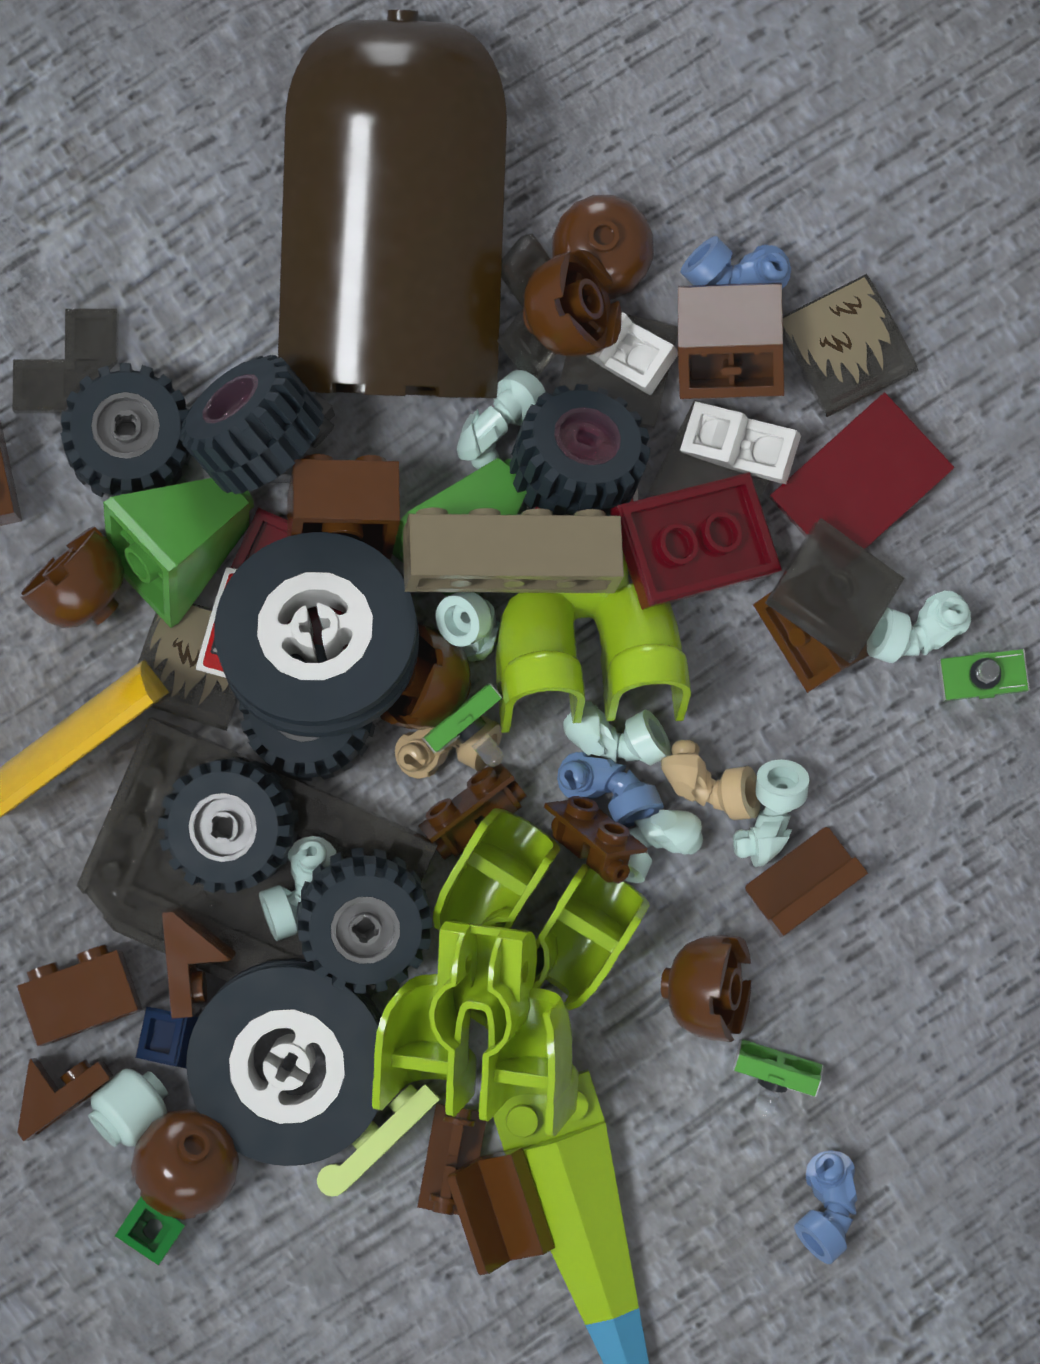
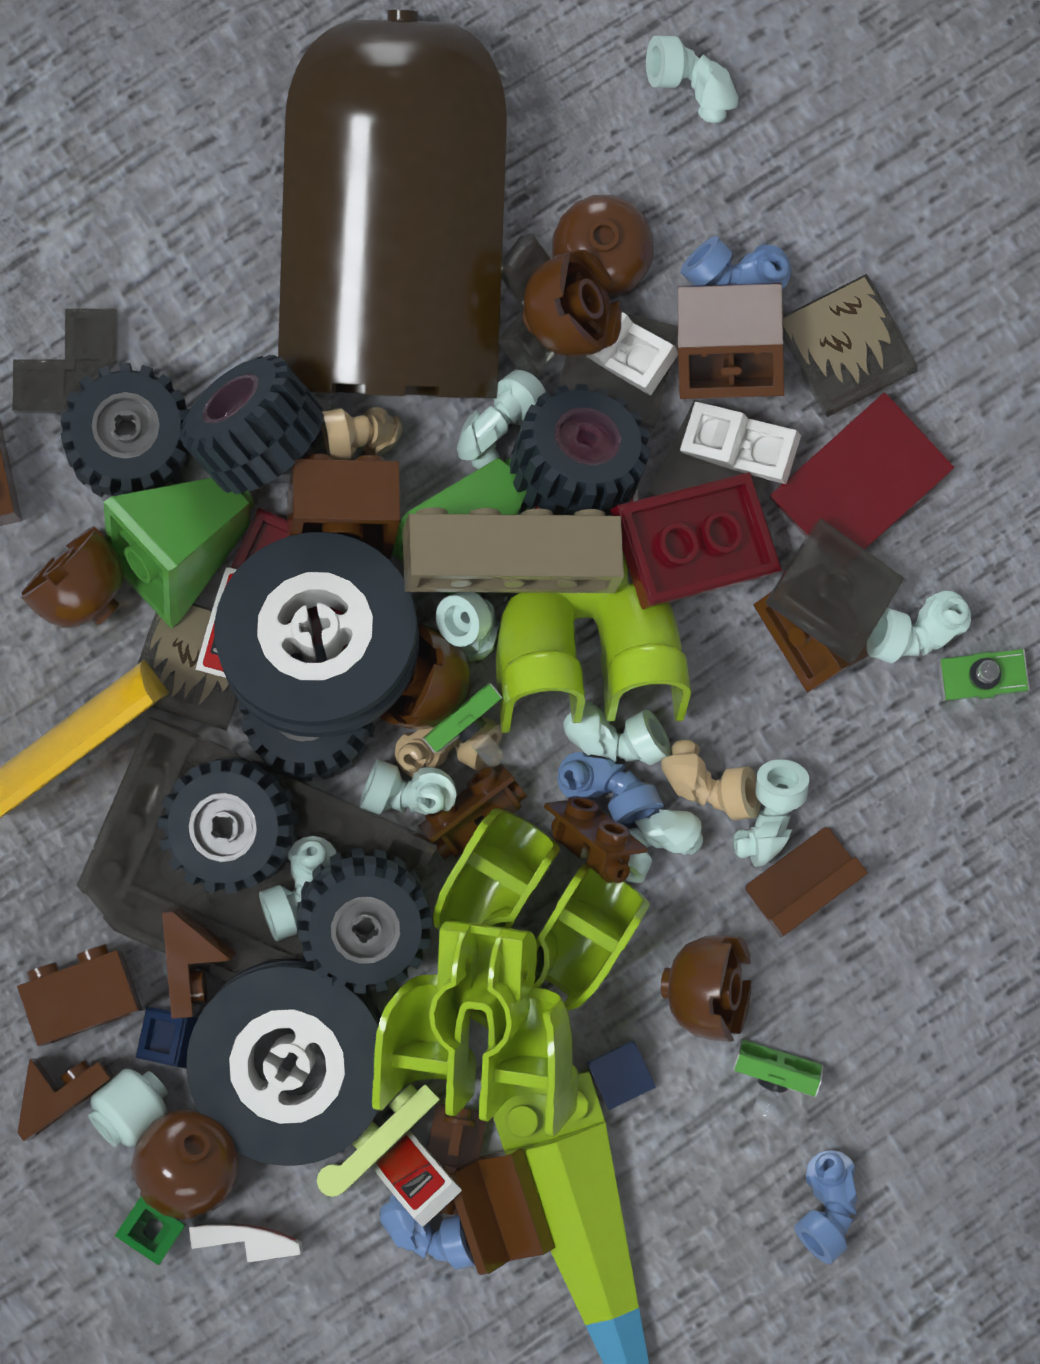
(259, 1241): none -> white slope
(372, 431): none -> tan arm
(416, 1178): none -> slope
(426, 792): none -> light aqua arm
(445, 1244): none -> medium blue arm
(621, 1074): none -> dark blue slope
(671, 62): none -> light aqua arm

